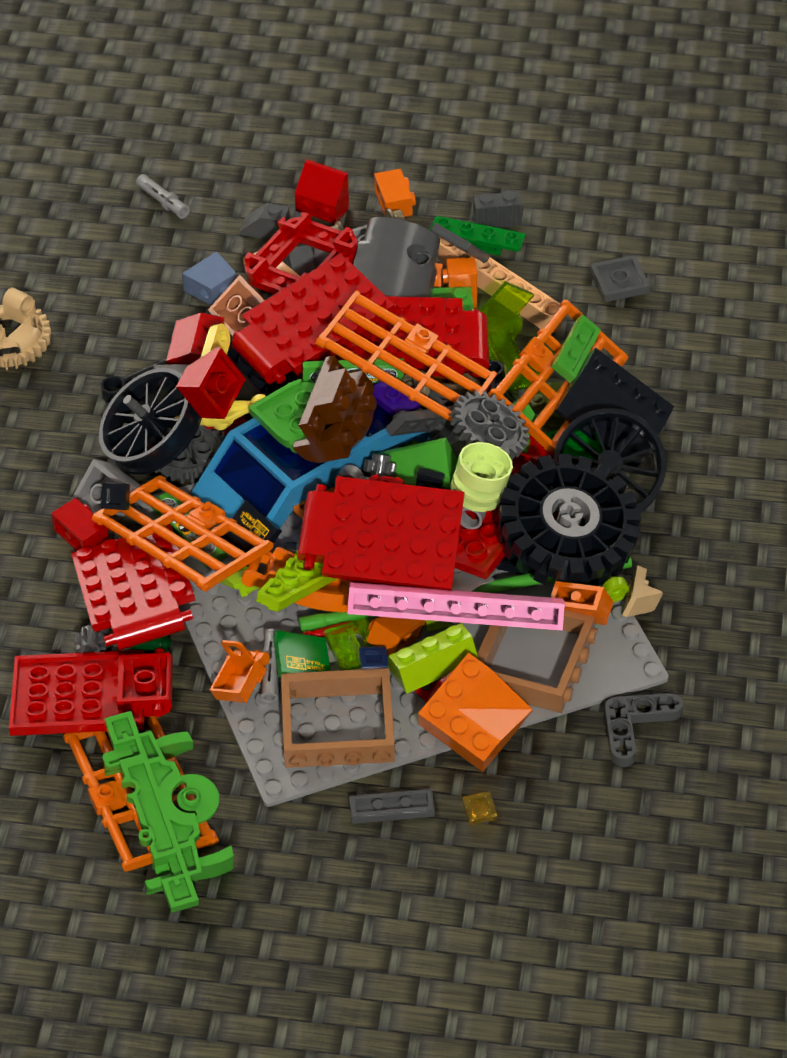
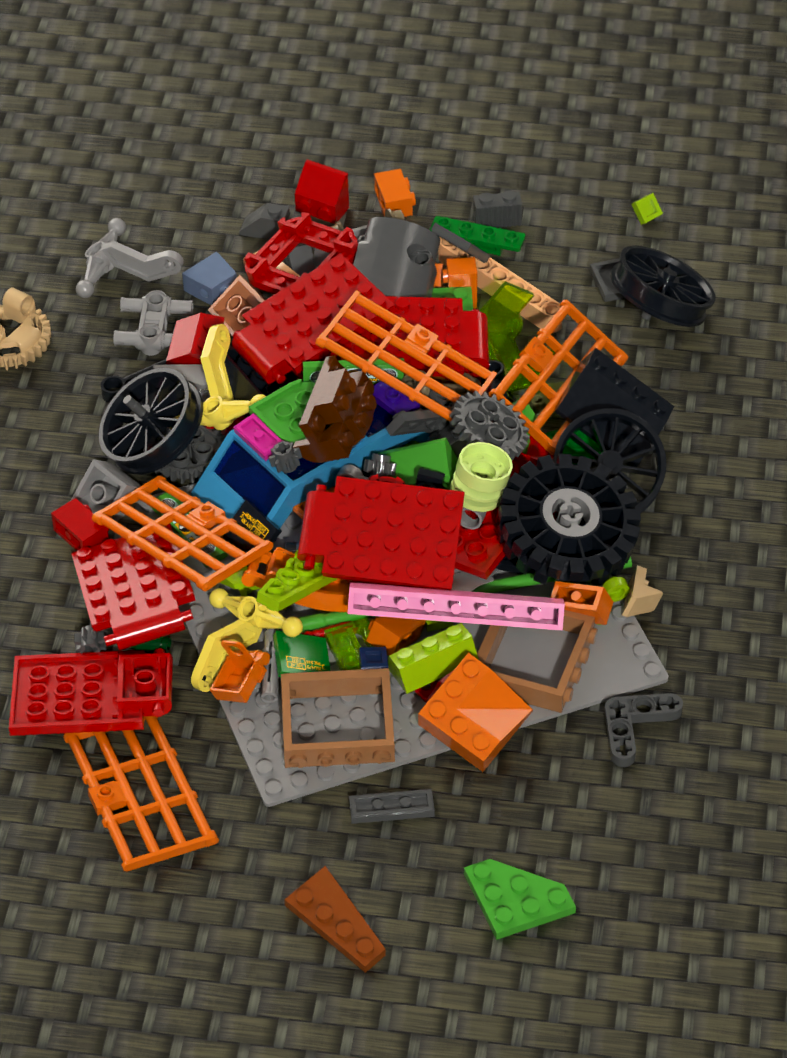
(109, 254): none -> light grey piece
(115, 496): black tile -> none
(155, 313): none -> light grey piece
(167, 829): bright green piece -> none
(177, 207): light grey pin -> none
(211, 384): red slope -> none
(246, 630): none -> light yellow piece
(257, 436): none -> dark pink plate
(285, 457): none -> dark grey gear
(334, 917): none -> dark orange wing
(479, 808): clear yellow plate -> none
(516, 898): none -> bright green plate
(576, 348): bright green plate -> none
(647, 208): none -> lime plate
(662, 286): none -> black wheel

